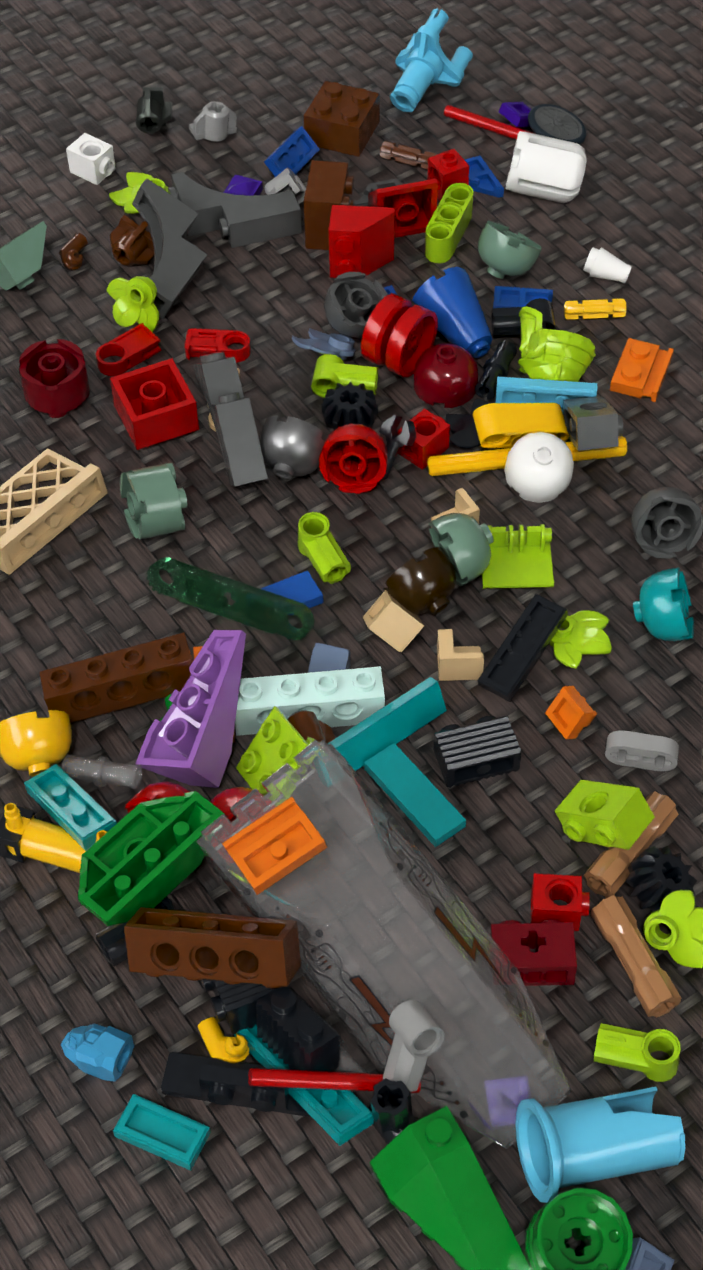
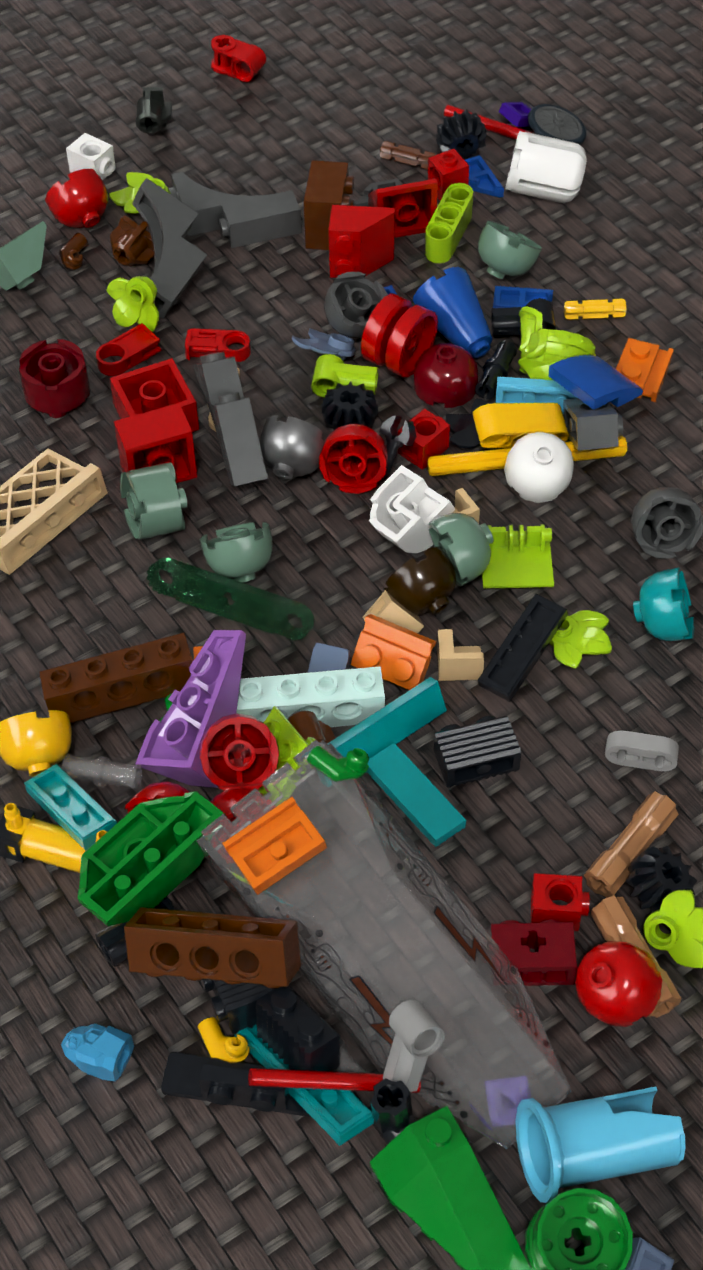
(79, 200): none -> red cylinder
(157, 439): none -> red brick
(162, 1132): teal tile -> none
(214, 122): light grey piece -> none
(237, 59): none -> red piece
(238, 550): none -> sand green cylinder
(238, 752): none -> red cylinder
(244, 186): dark purple tile -> none
(285, 182): light grey piece -> none
(292, 153): blue plate -> none
(298, 588): blue tile -> none
(321, 548): lime piece -> none
(339, 769): none -> green arm
(342, 118): reddish brown brick -> none
(398, 651): none -> orange plate
(405, 508): none -> white brick
(427, 64): medium azure wheel -> none
(463, 133): none -> black gear
(570, 712): orange tile -> none
(594, 381): none -> blue slope
(604, 814): lime brick -> none
(606, 266): white cone -> none
(618, 983): none -> red cylinder
(633, 1048): lime piece -> none

